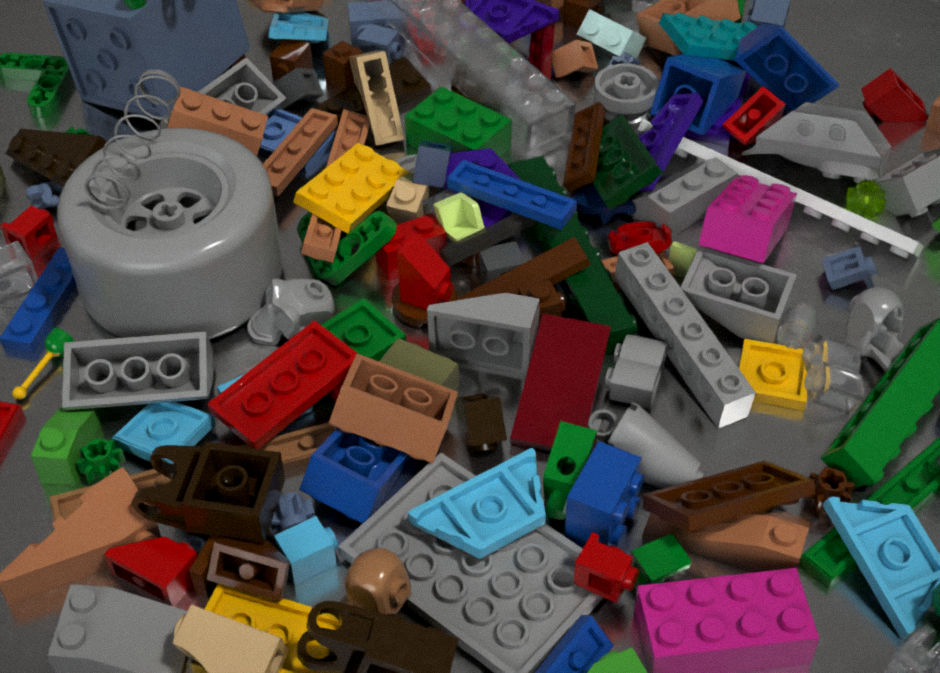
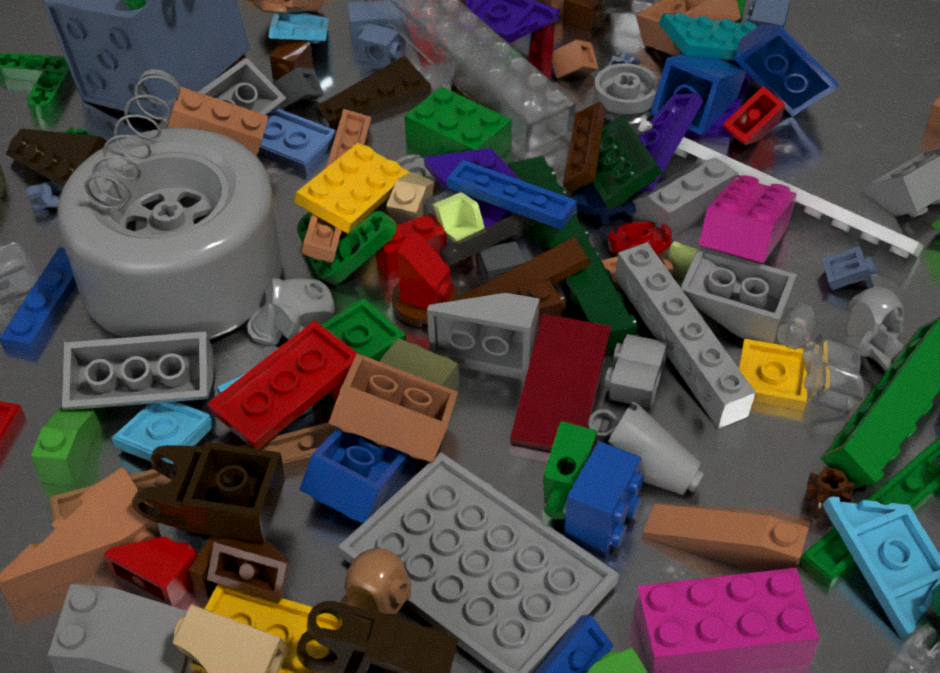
(32, 229): red brick -> none
(55, 348): hinge -> none
(100, 459): green gear -> none
(291, 511): sand blue gear -> none
(298, 148): nougat plate -> none
(308, 549): medium azure brick -> none
(338, 66): reddish brown brick -> none
(377, 92): tan arch -> none
(432, 163): dark blue panel -> none
(481, 420): dark brown slope -> none
(487, 508): medium azure wing -> none
(604, 569): red brick -> none
(610, 35): light aqua brick -> none
(659, 560): green panel -> none
(728, 496): reddish brown plate -> none
(829, 139): light grey slope -> none
(865, 199): clear neon green gear -> none
(893, 100): red slope -> none

